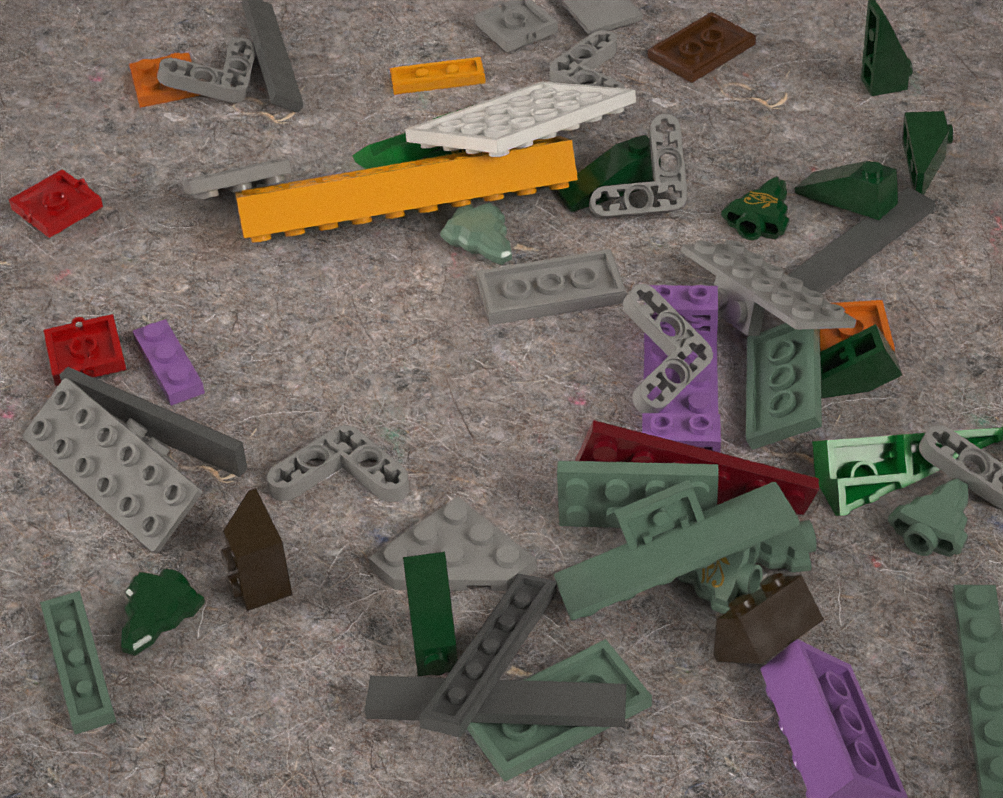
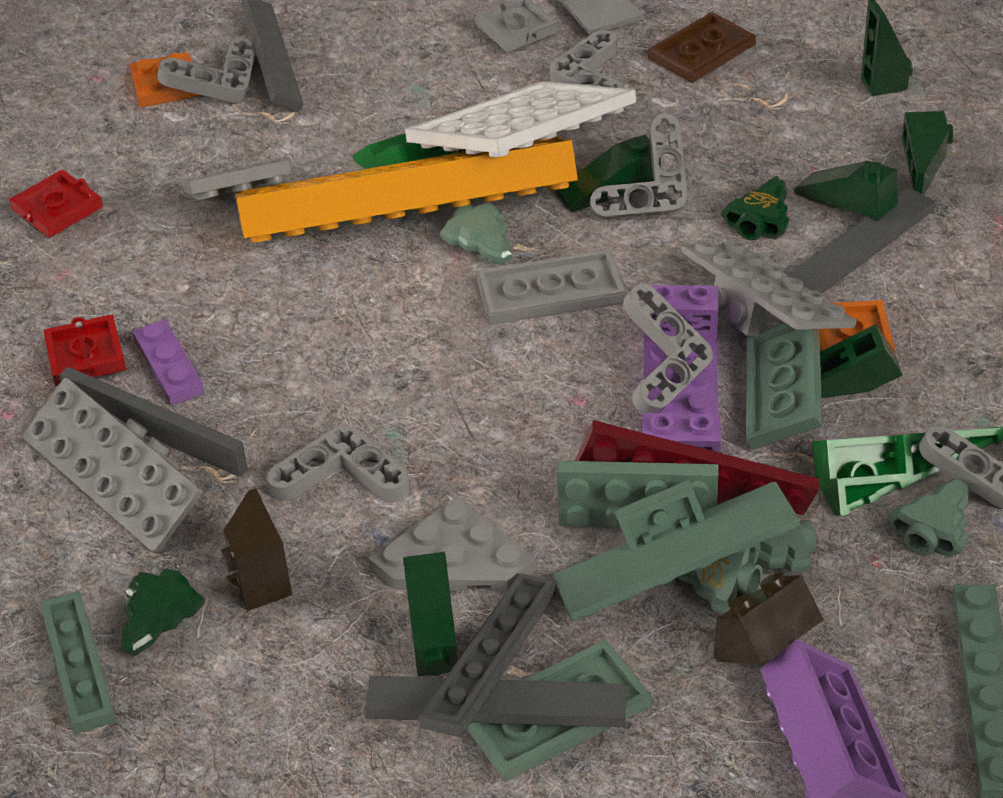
(437, 75): light orange tile -> none

